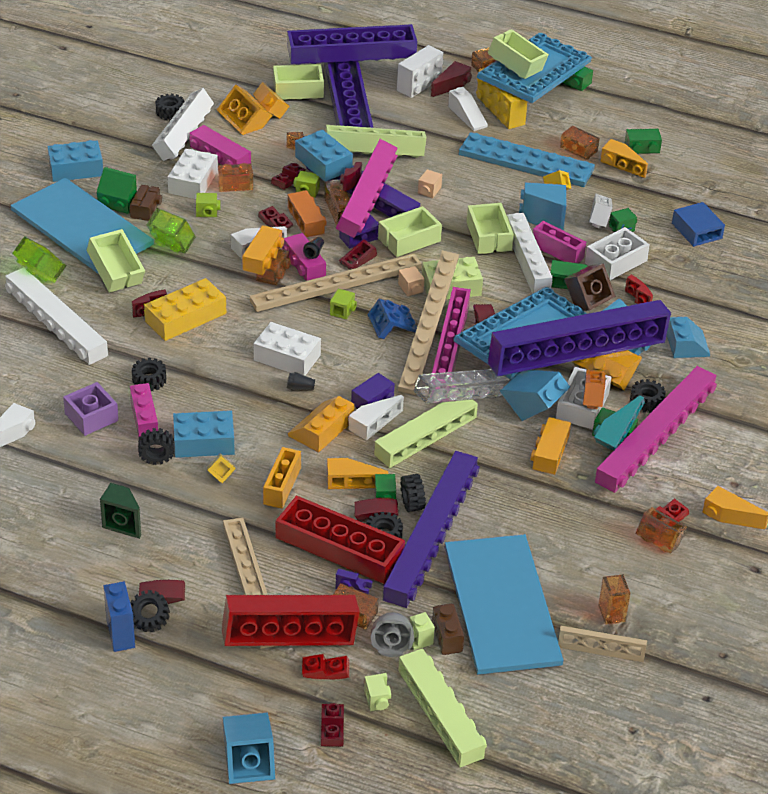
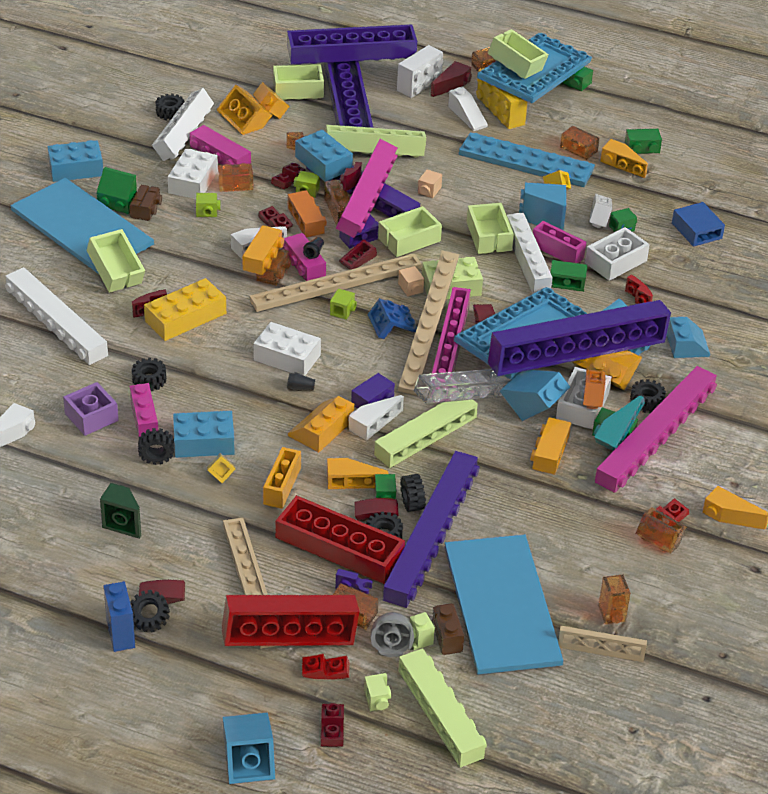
(38, 260): clear neon green brick -> none
(171, 231): clear neon green brick -> none
(590, 287): reddish brown brick -> none

